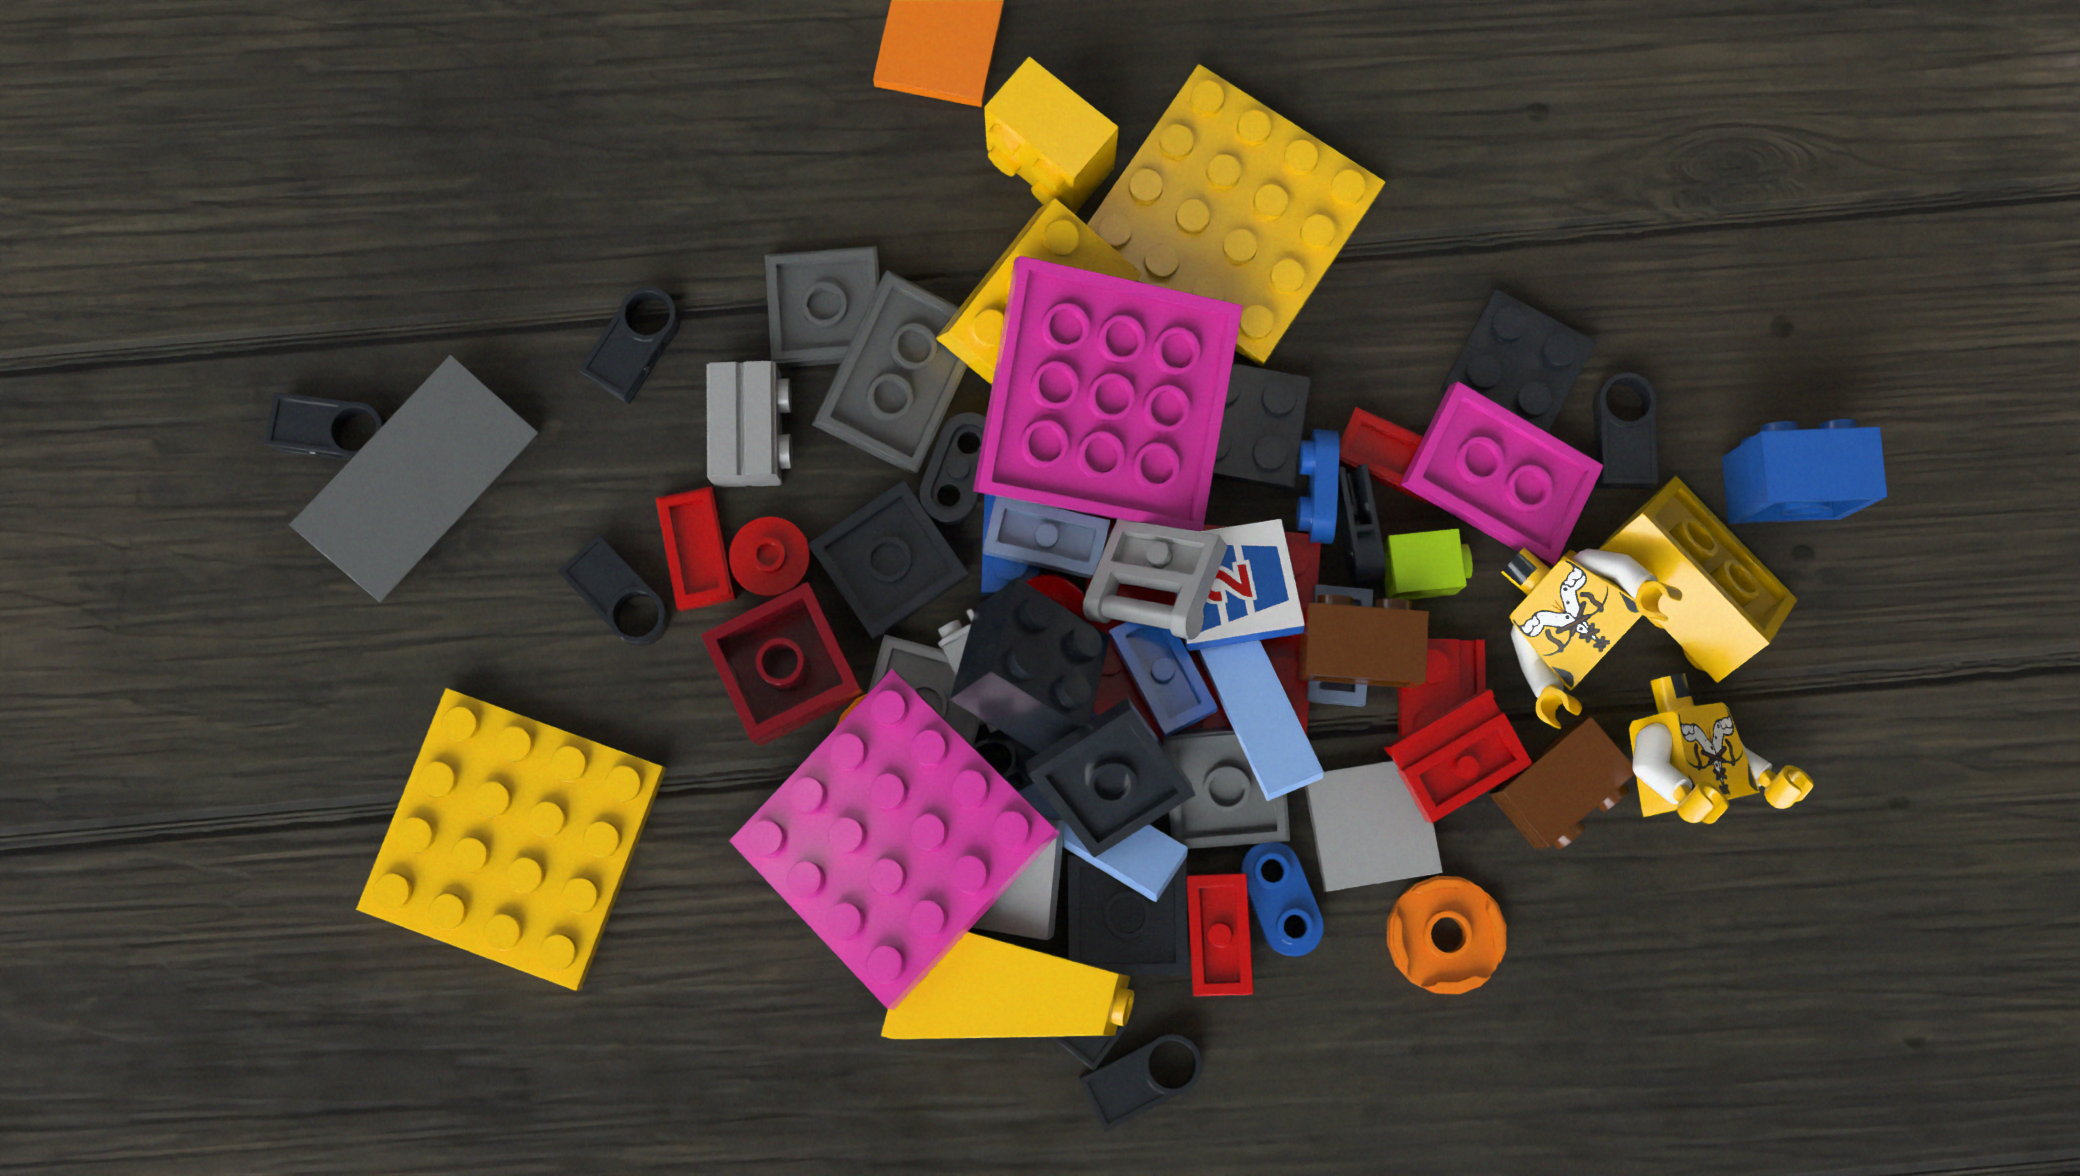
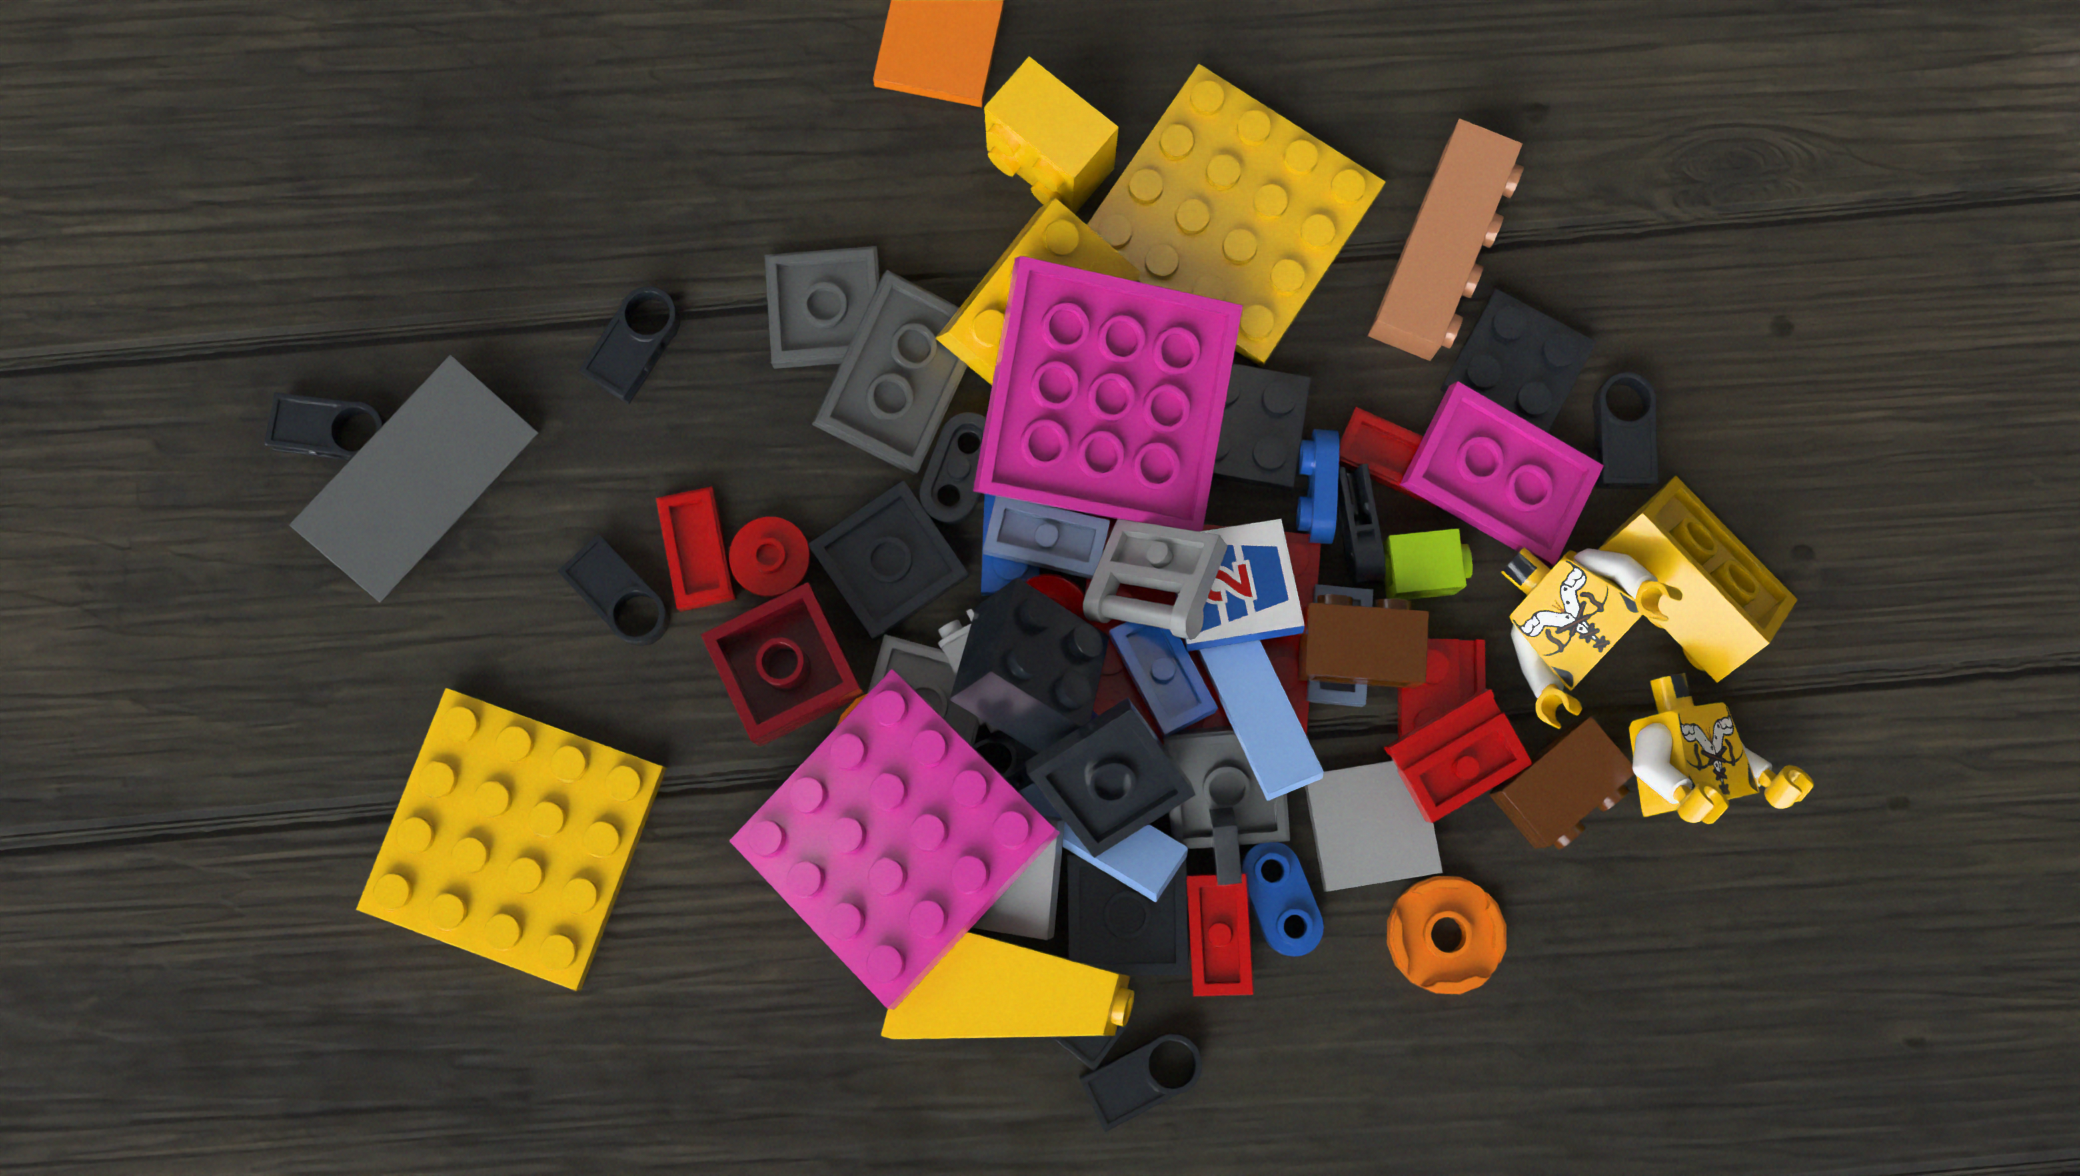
(746, 424): light grey brick -> none
(1225, 846): none -> black tile
(1446, 240): none -> nougat brick
(1804, 473): blue brick -> none

